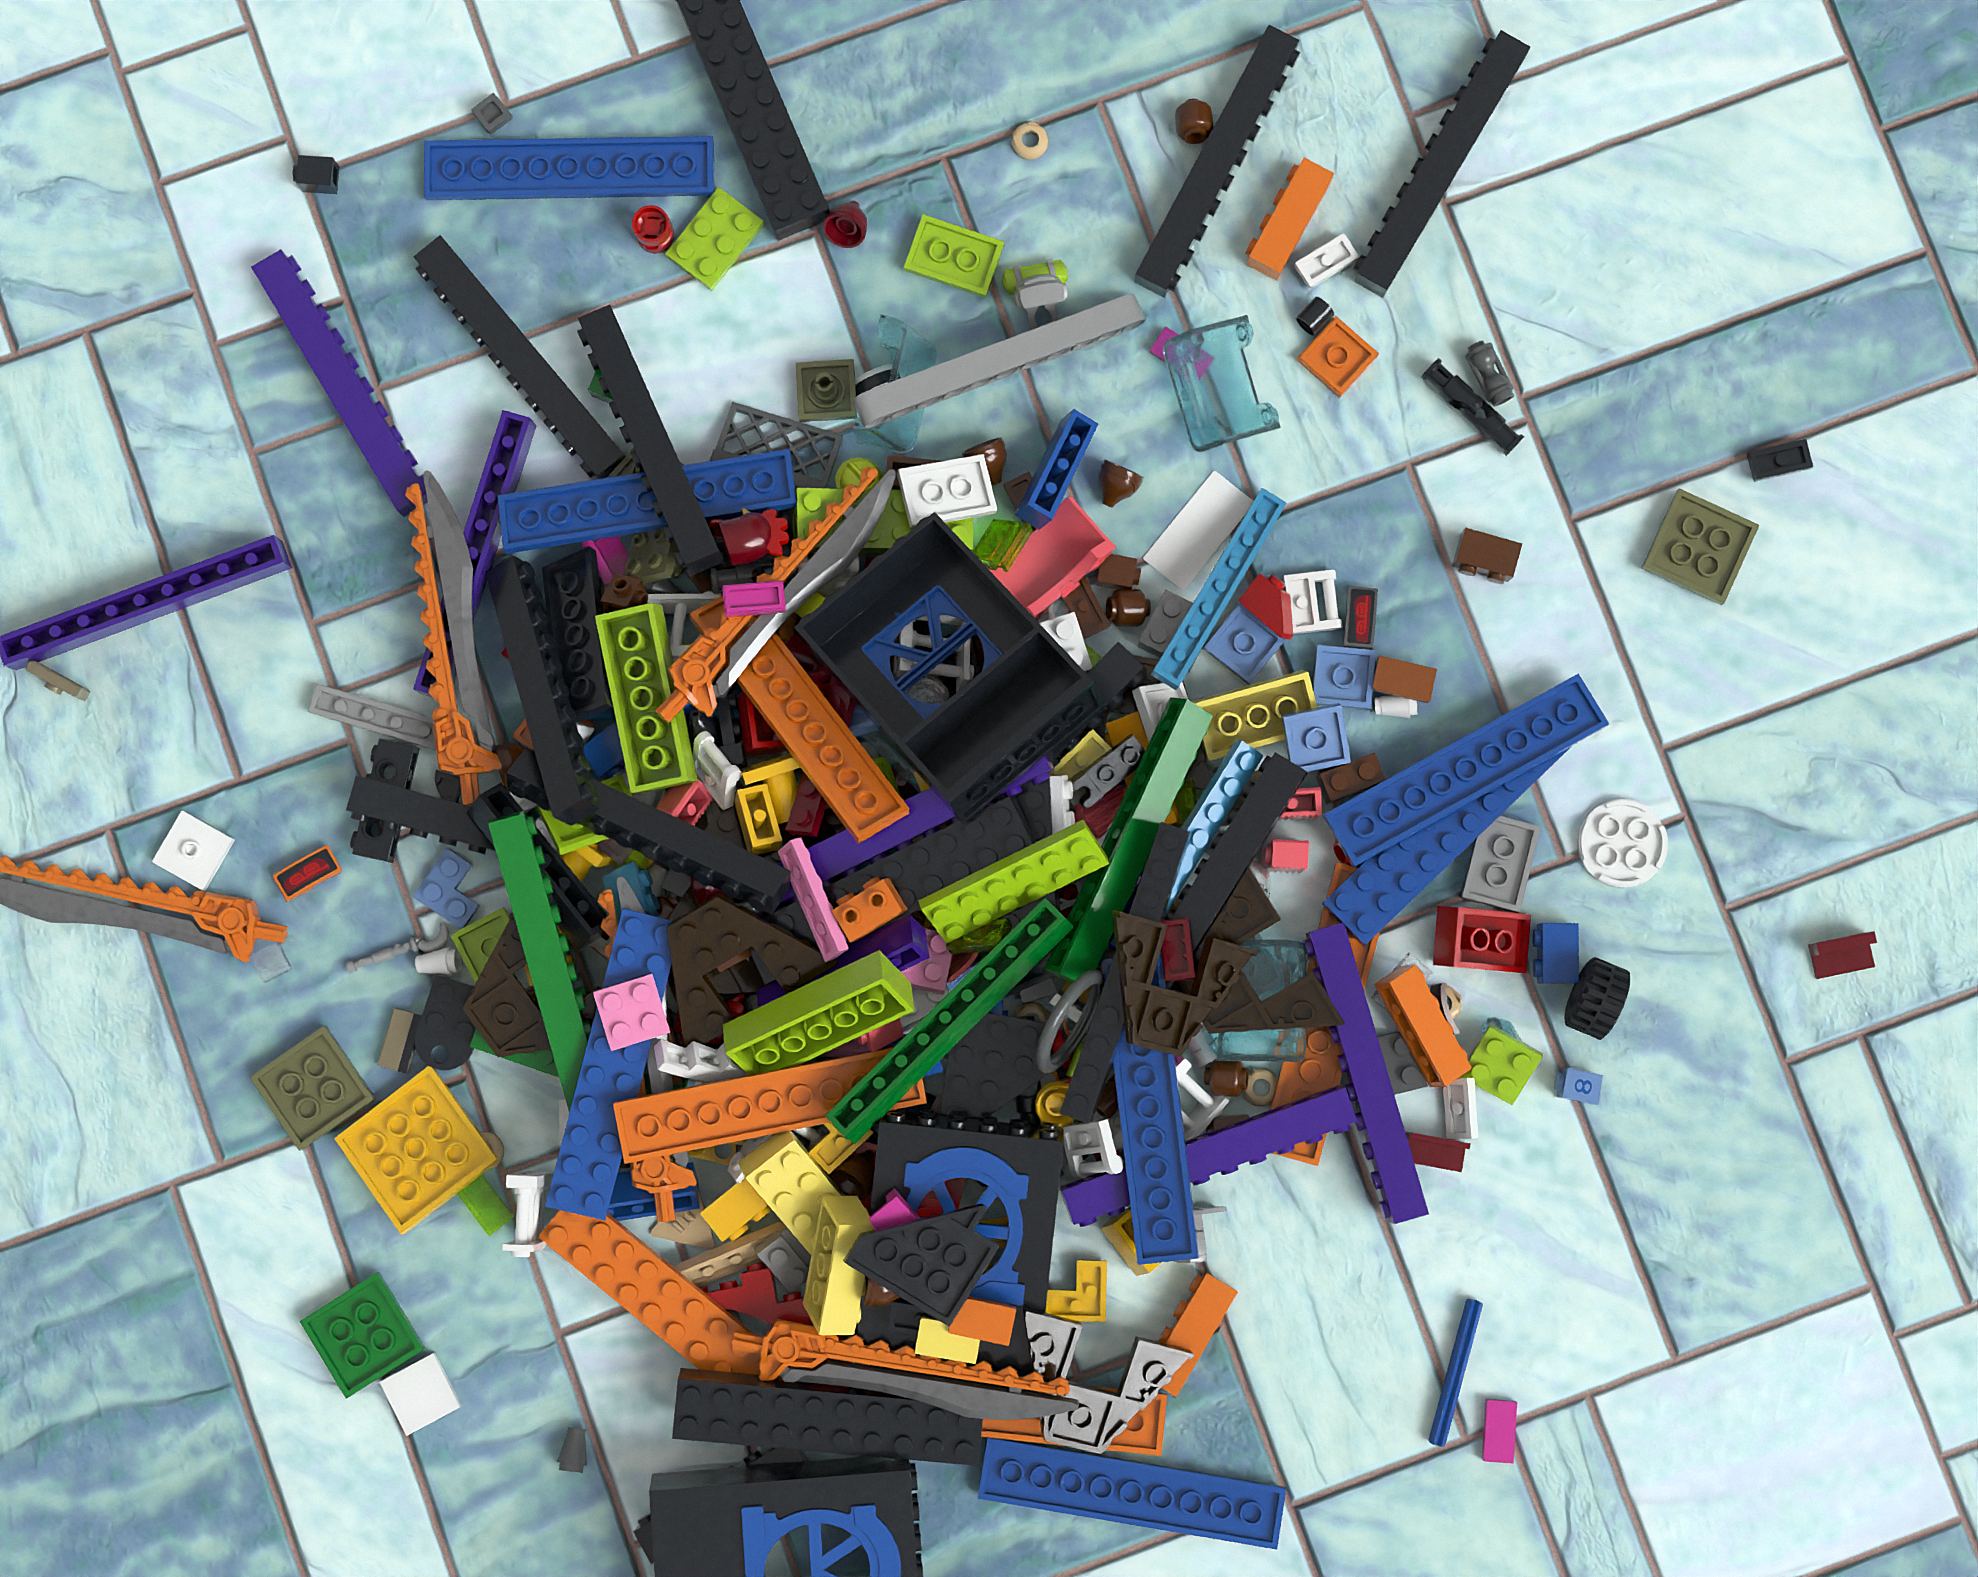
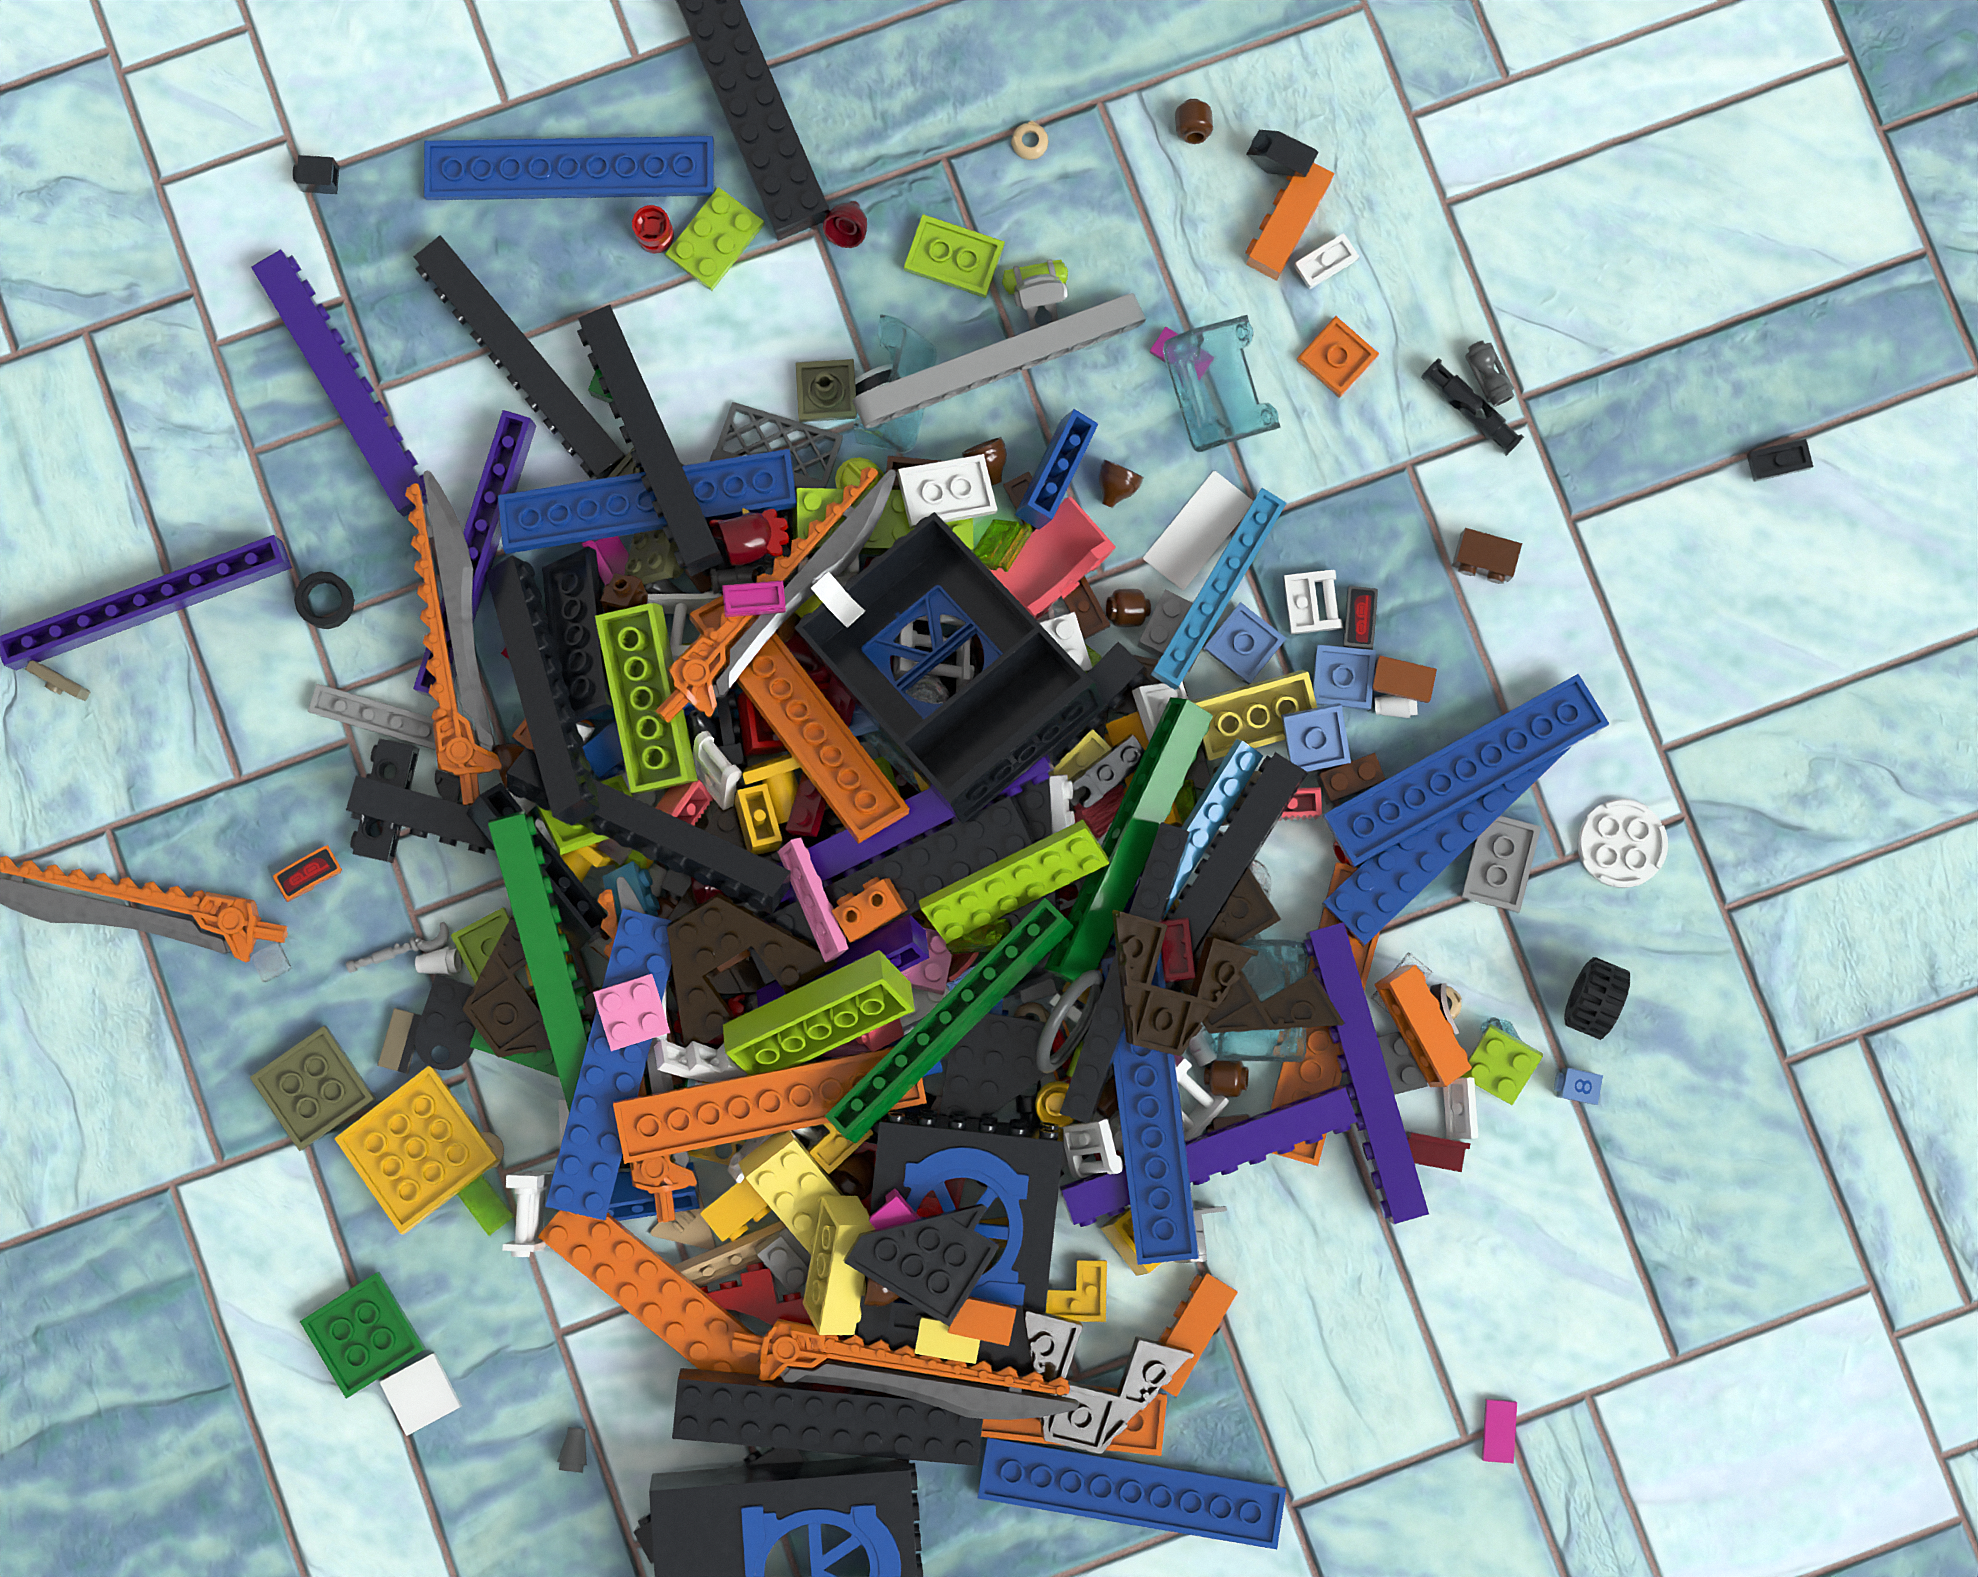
(193, 850): white plate -> none
(312, 581): none -> black tyre
(440, 891): medium blue plate -> none
(492, 113): dark grey plate -> none
(837, 599): none -> white sticker
(1118, 572): reddish brown brick -> none
(1216, 162): black brick -> none
(1250, 1096): tan piece -> none
(1270, 604): red slope -> none
(1281, 154): none -> black slope
(1286, 855): coral brick -> none
(1314, 316): black beam -> none
(1441, 163): black brick -> none
(1455, 1372): blue axle -> none
(1481, 939): red slope -> none
(1556, 953): blue brick -> none
(1700, 546): olive plate -> none
(1842, 955): dark red panel -> none

